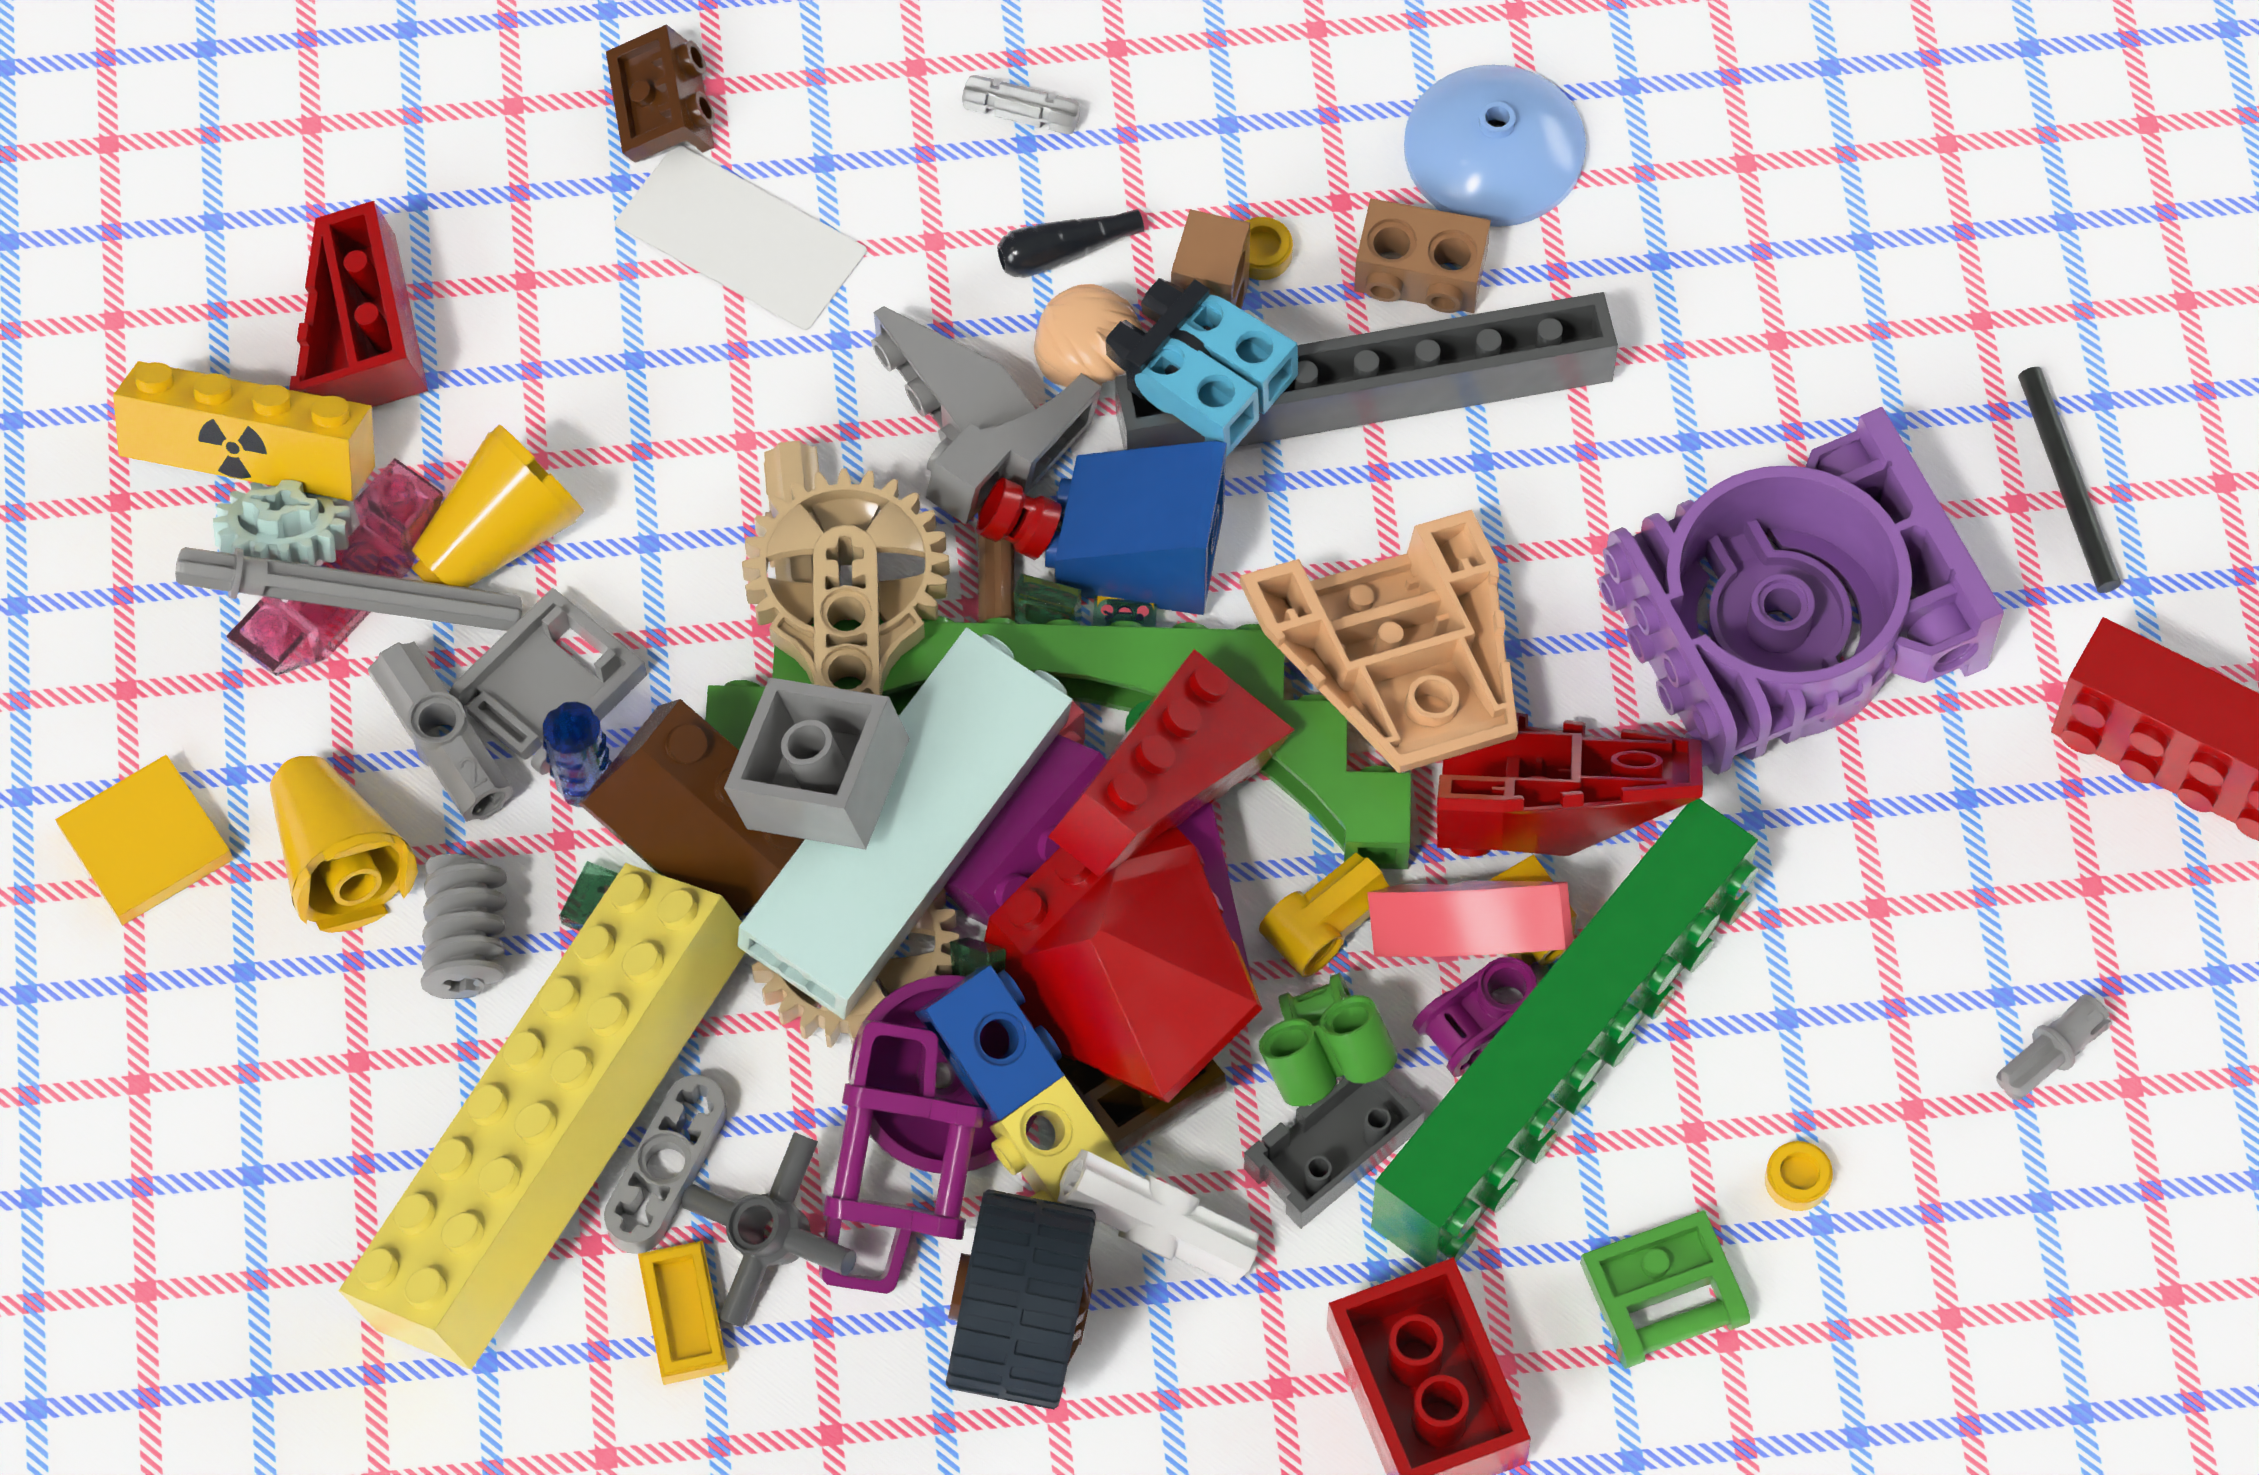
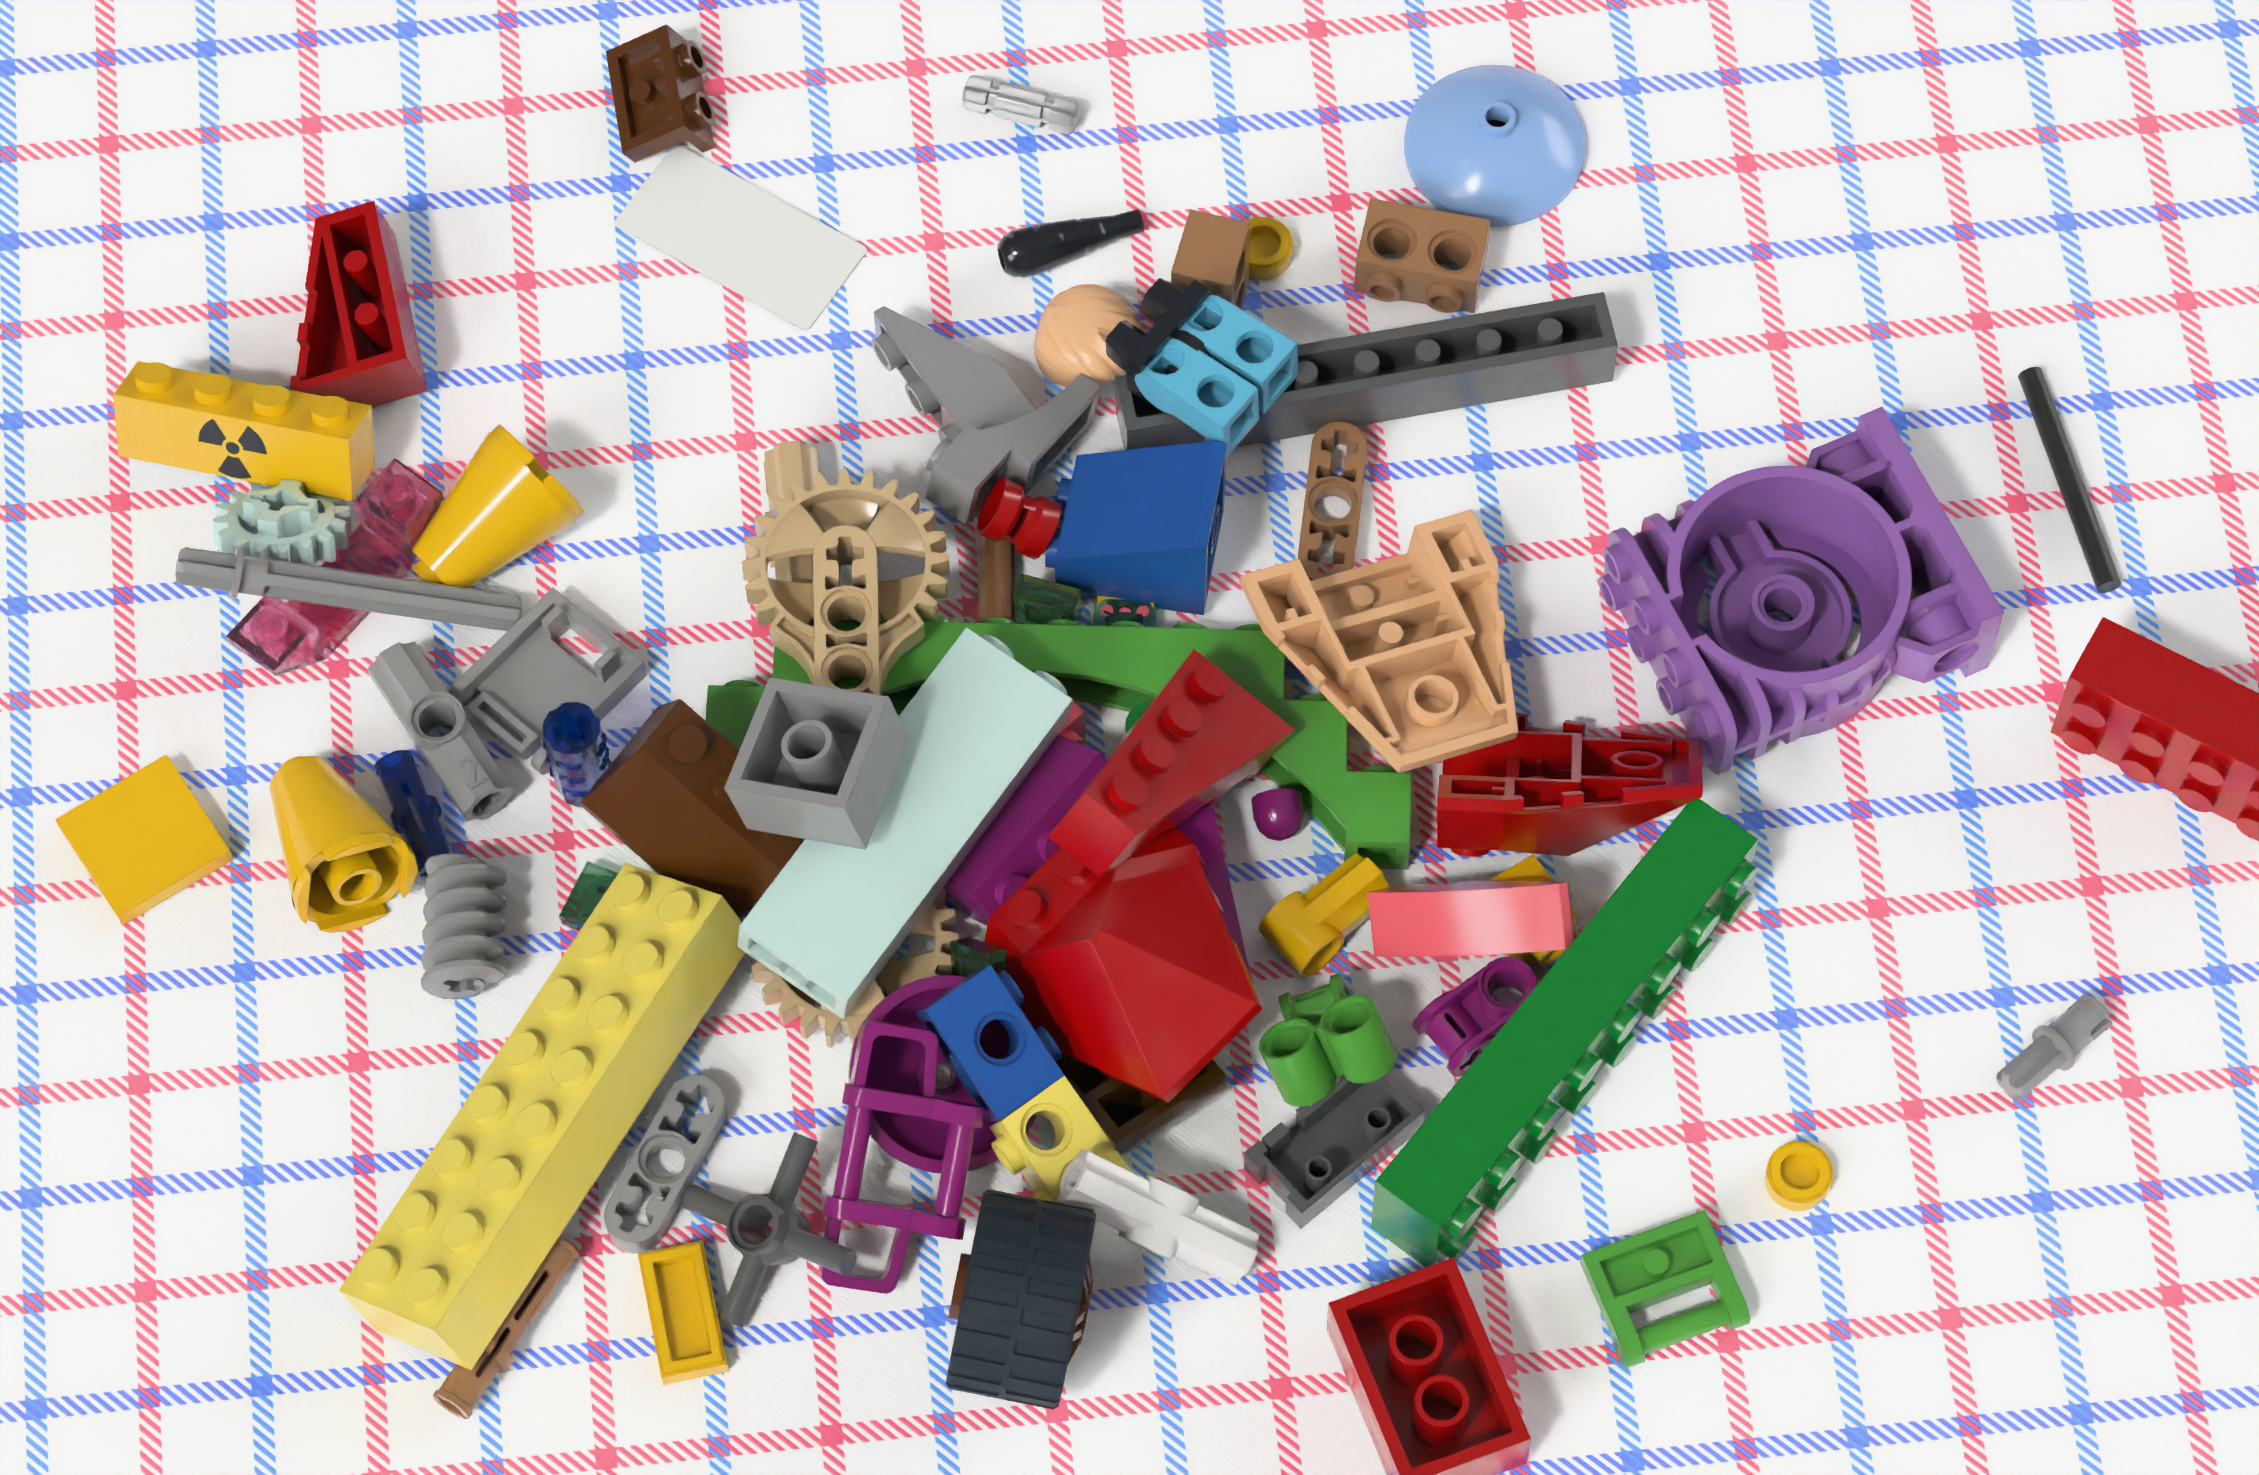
(403, 781): none -> clear blue pin
(466, 1387): none -> medium nougat pin
(1278, 812): none -> magenta hinge
(1321, 485): none -> medium nougat beam

